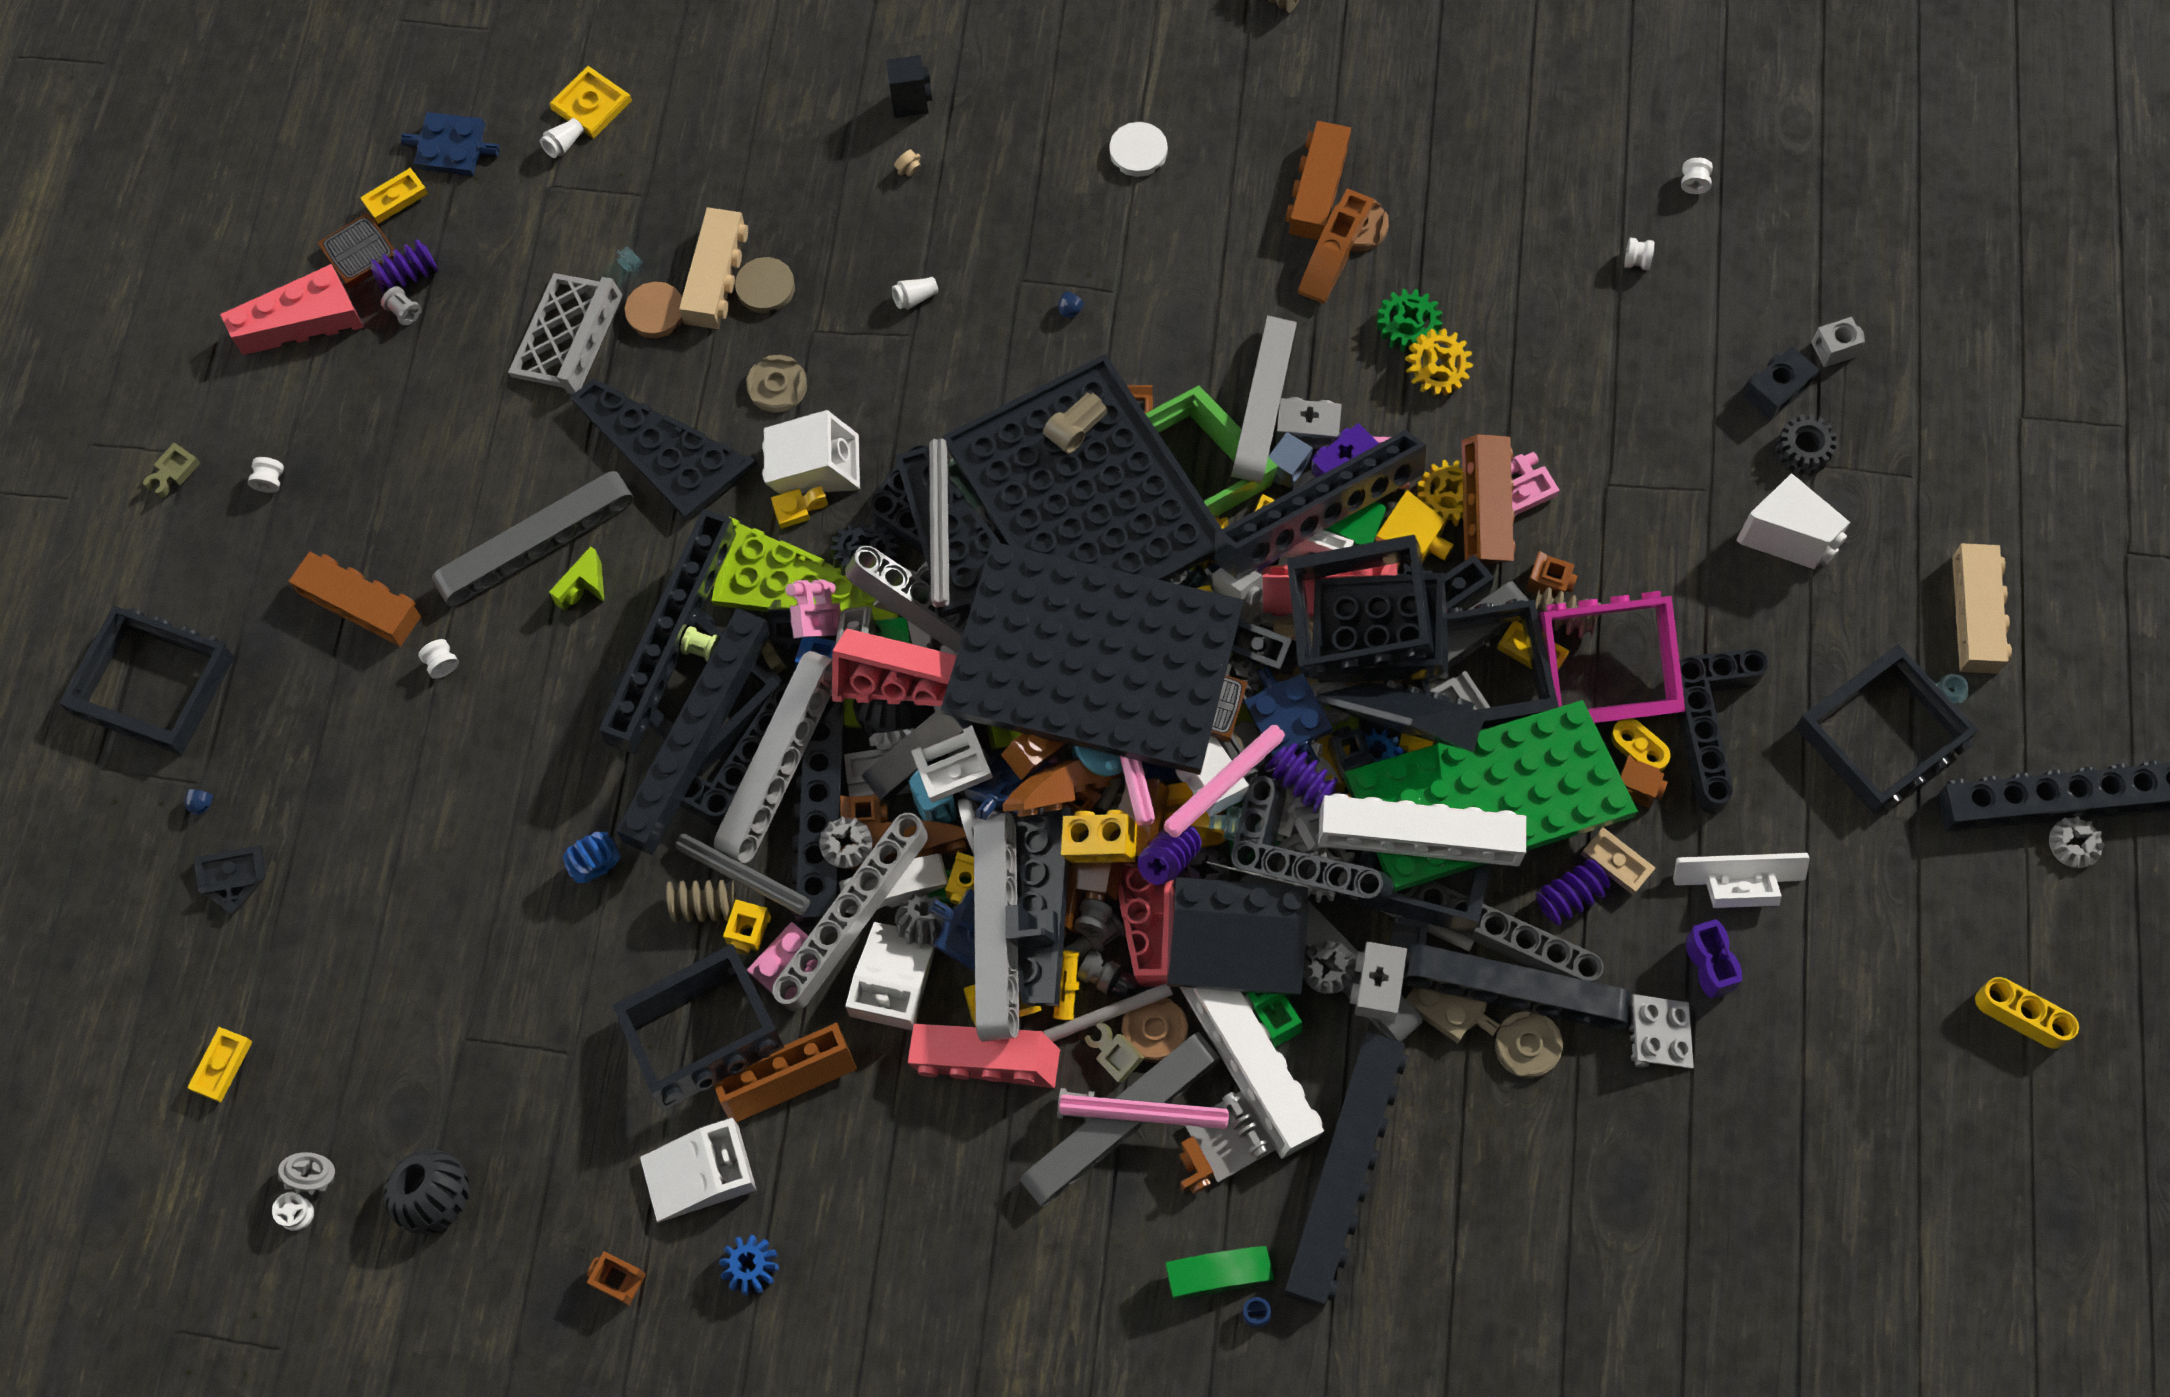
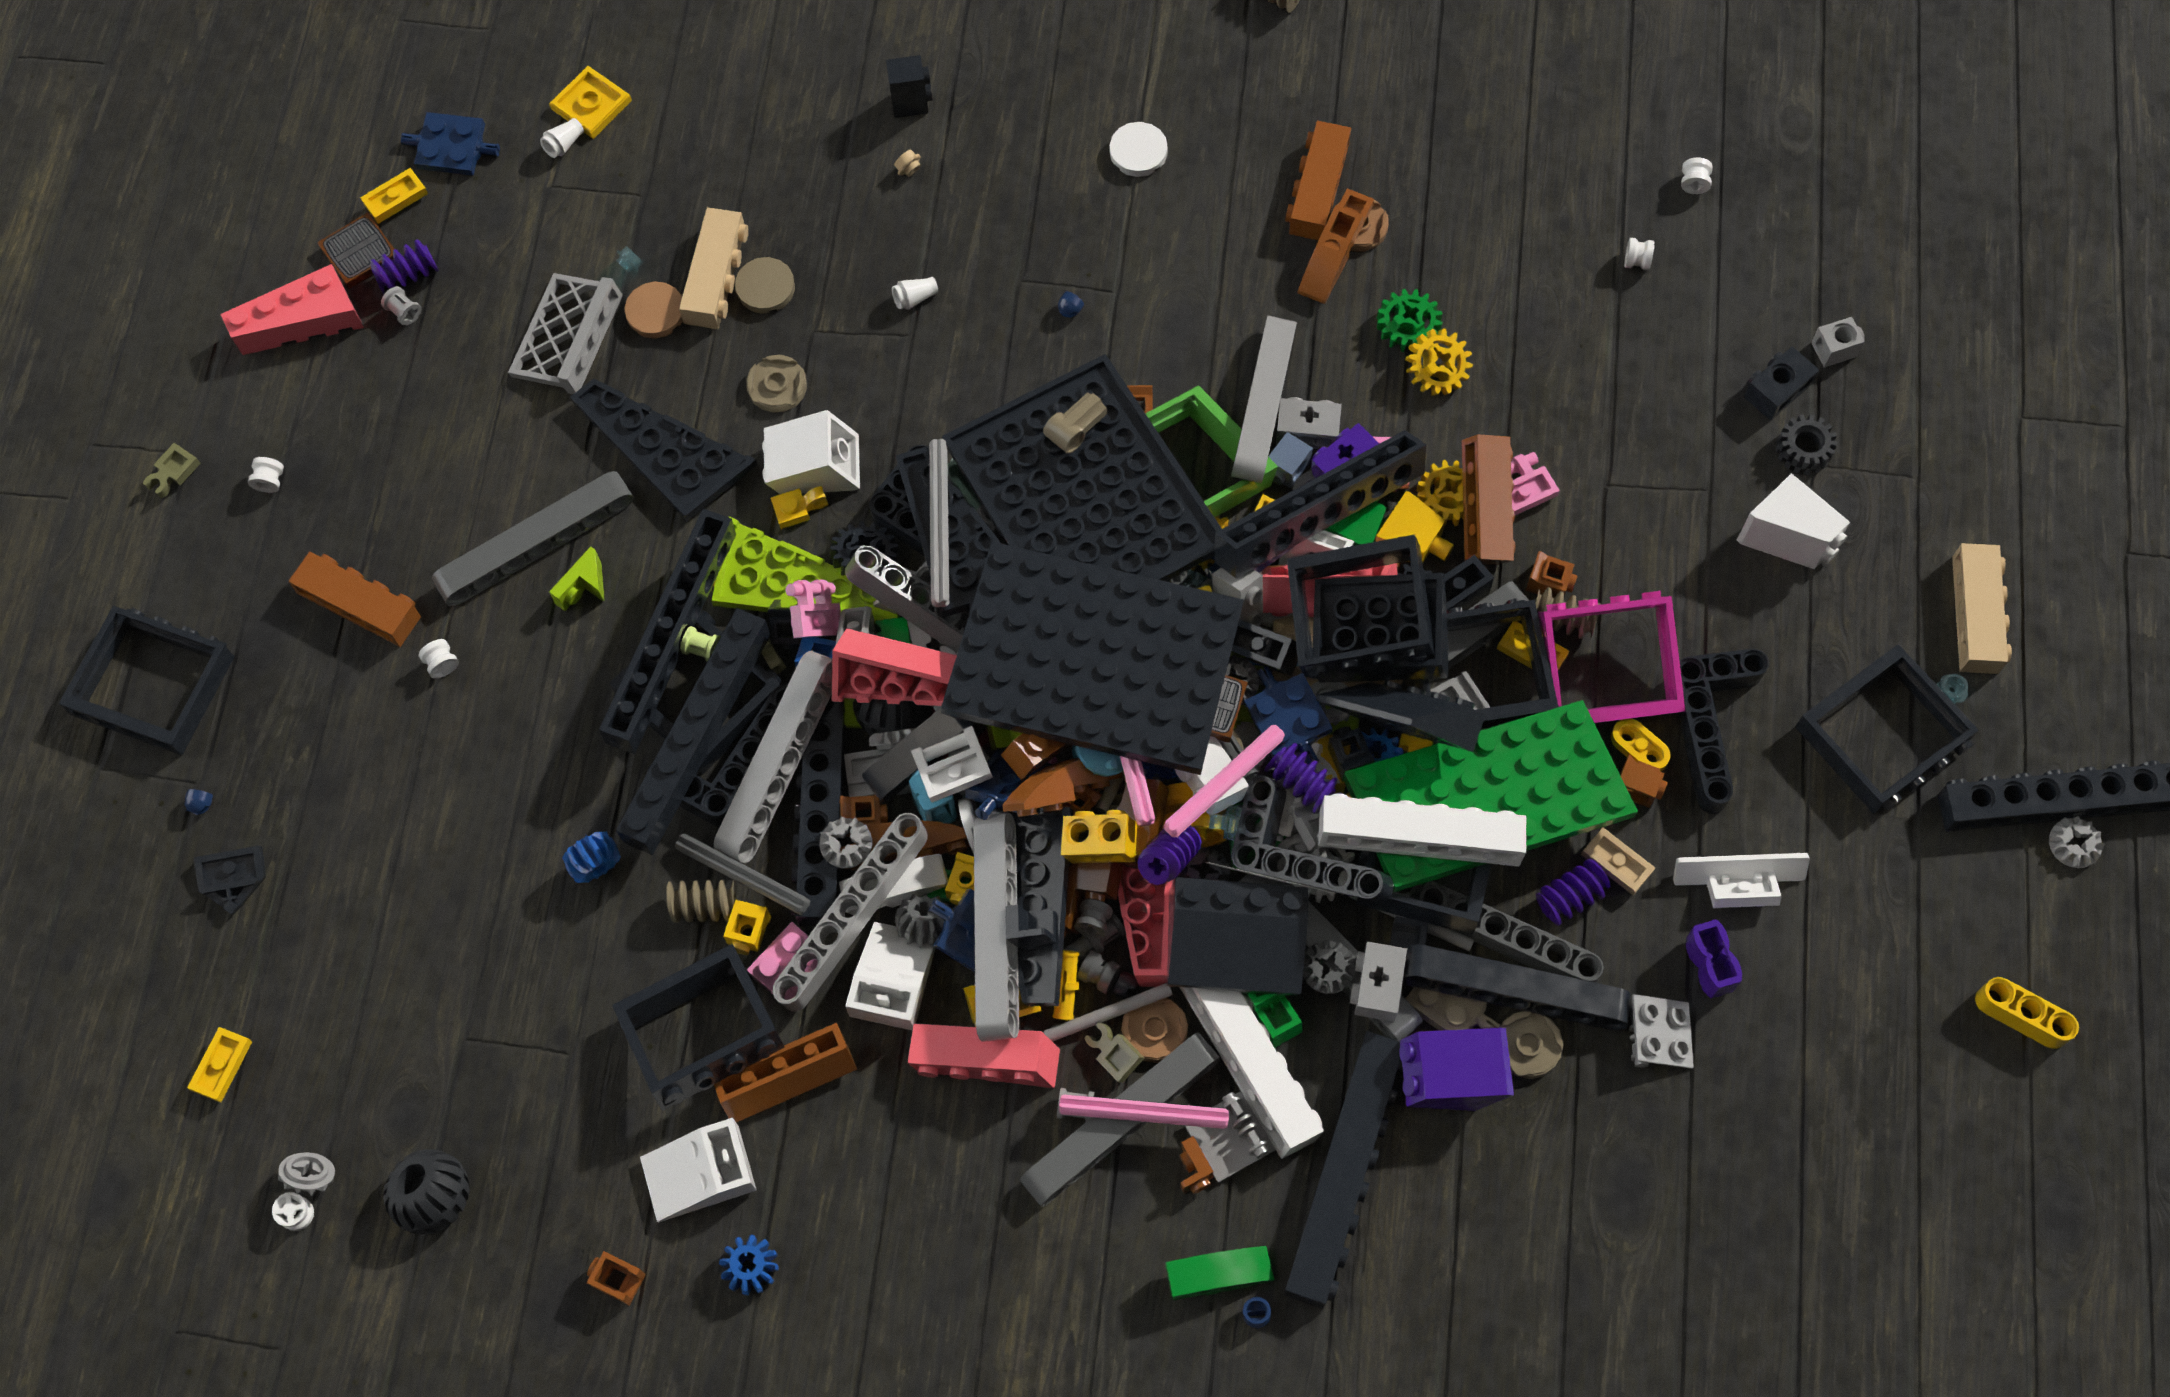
(1456, 1068): none -> dark purple slope

